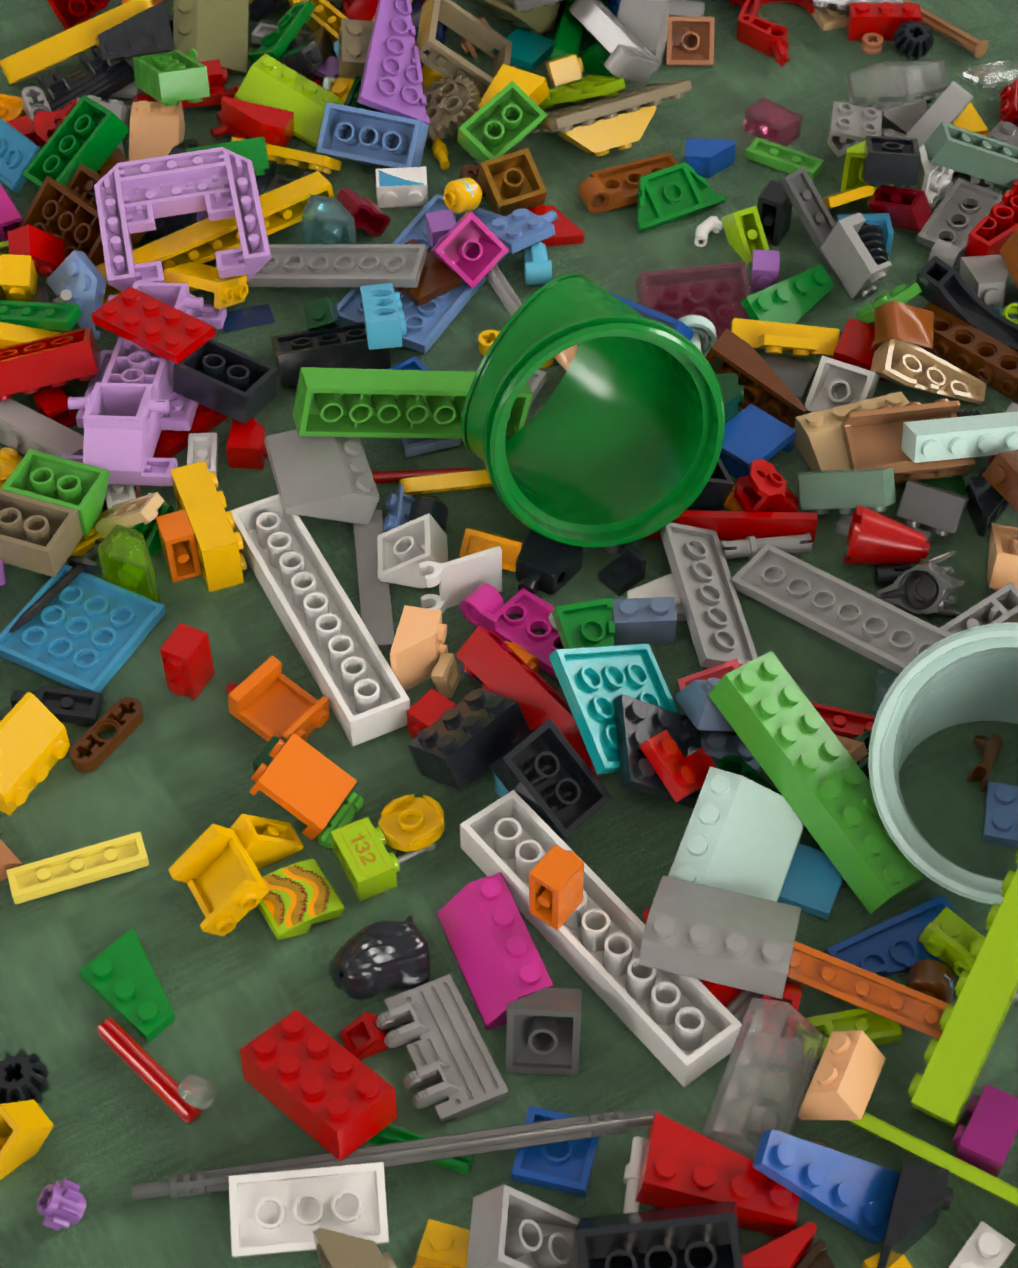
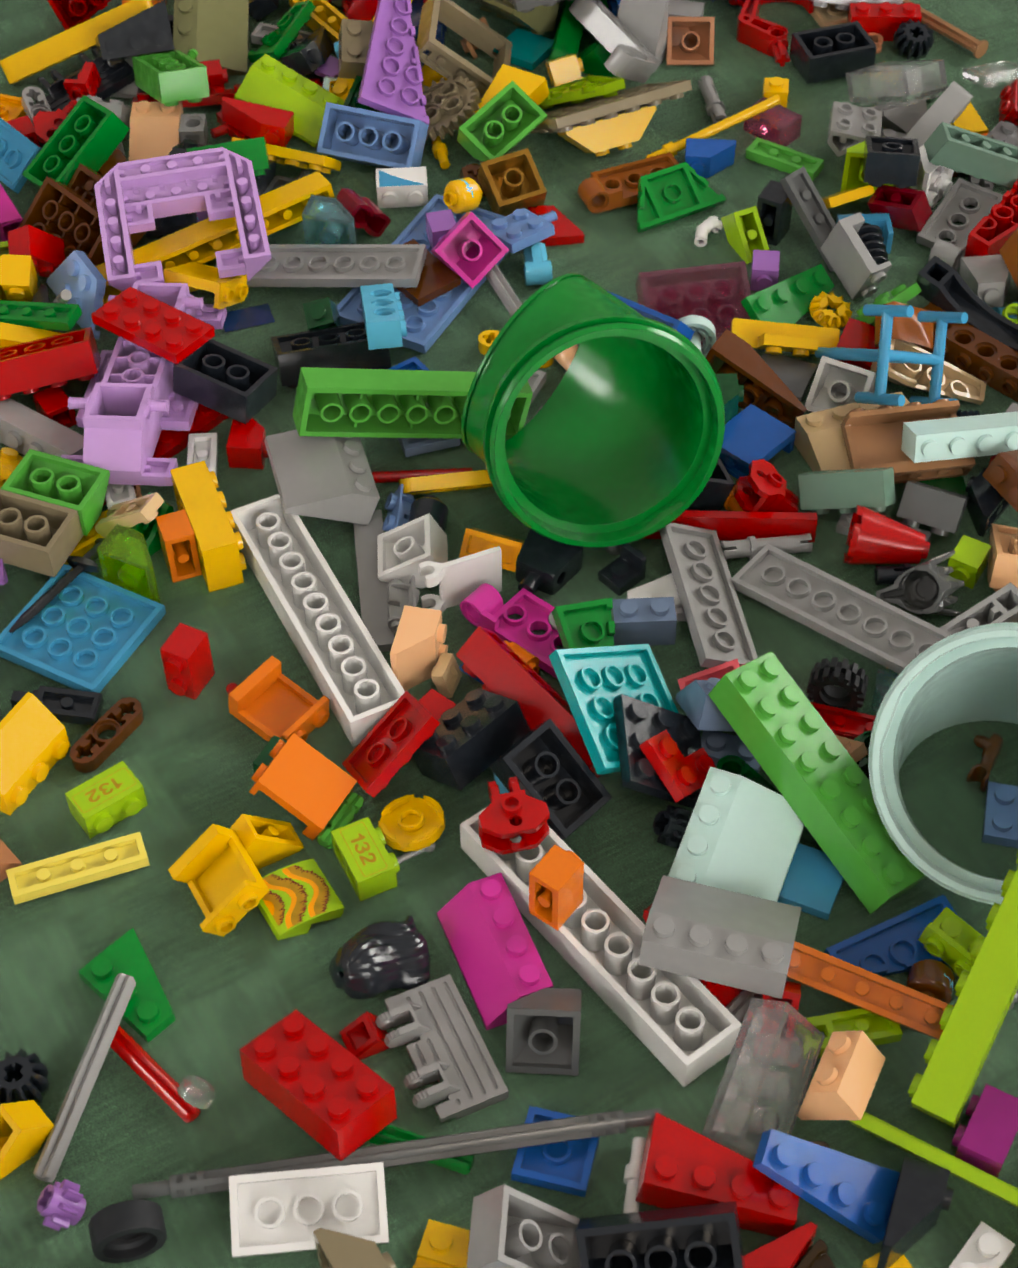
(84, 1078): none -> light grey axle
(87, 82): none -> red bracket
(106, 799): none -> lime brick
(127, 1231): none -> black tyre
(194, 127): none -> light grey brick
(390, 744): none -> red plate
(400, 594): none -> light grey hinge
(510, 817): none -> red hinge
(671, 825): none -> black gear
(714, 107): none -> light grey pin
(719, 126): none -> yellow bar
(776, 86): none -> yellow slope
(826, 317): none -> yellow gear
(828, 674): none -> black tyre
(831, 51): none -> black brick
(884, 355): none -> dark azure piece
(969, 560): none -> lime brick

